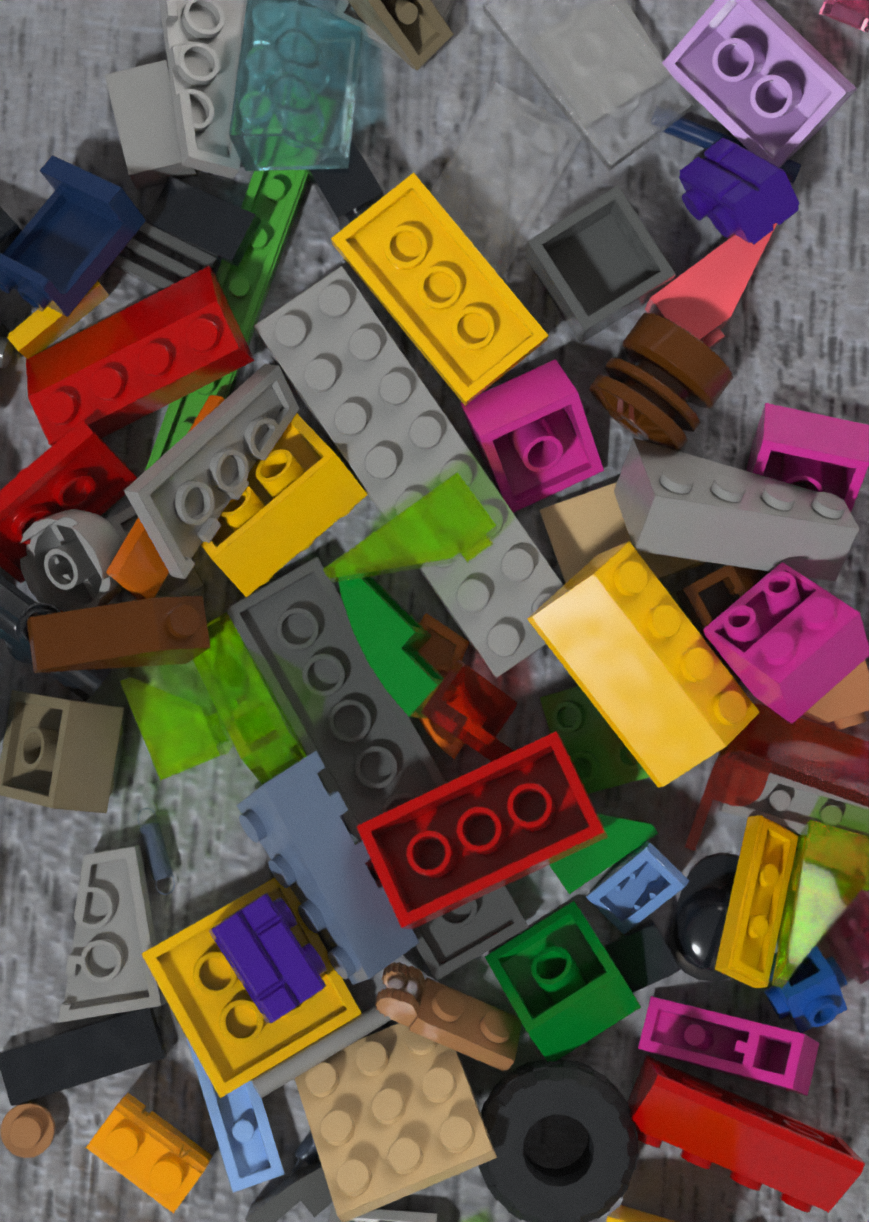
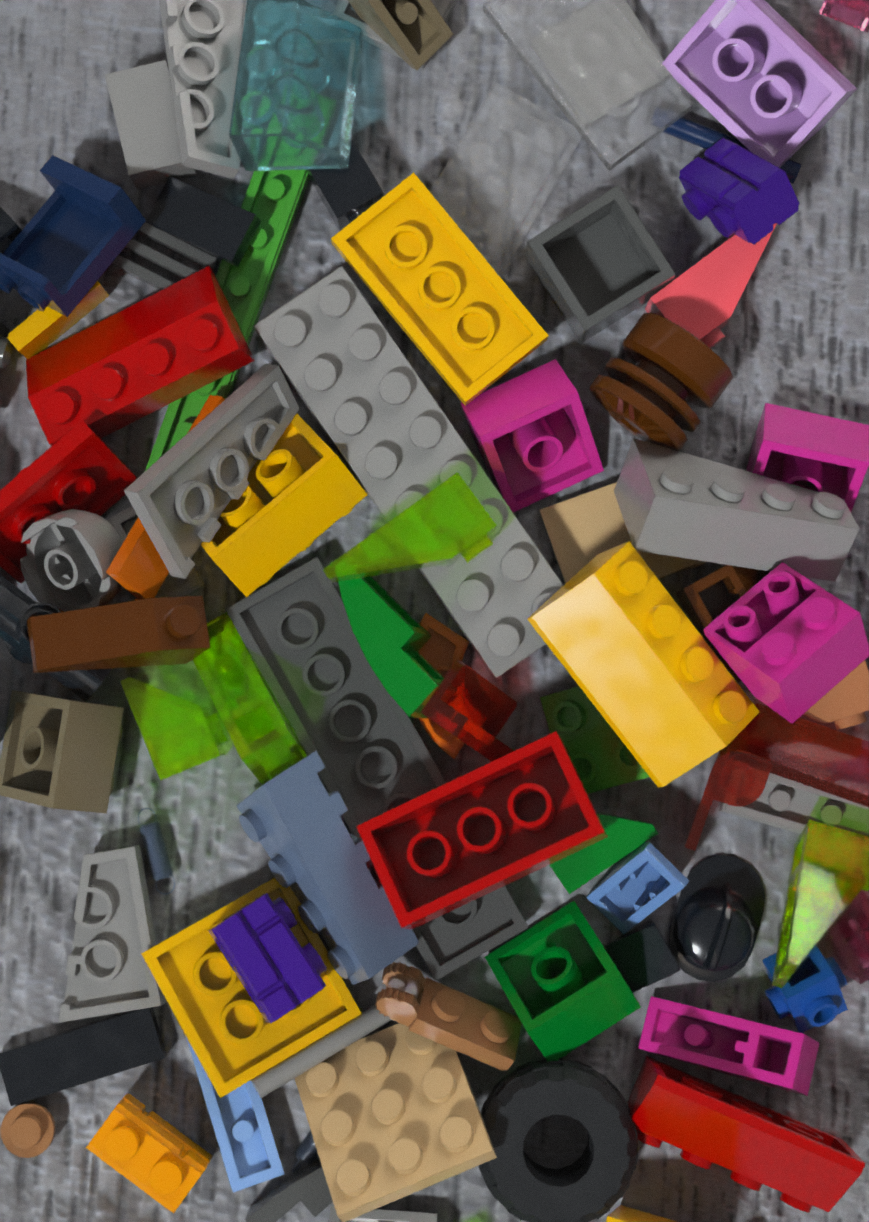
(757, 902): yellow tile -> none

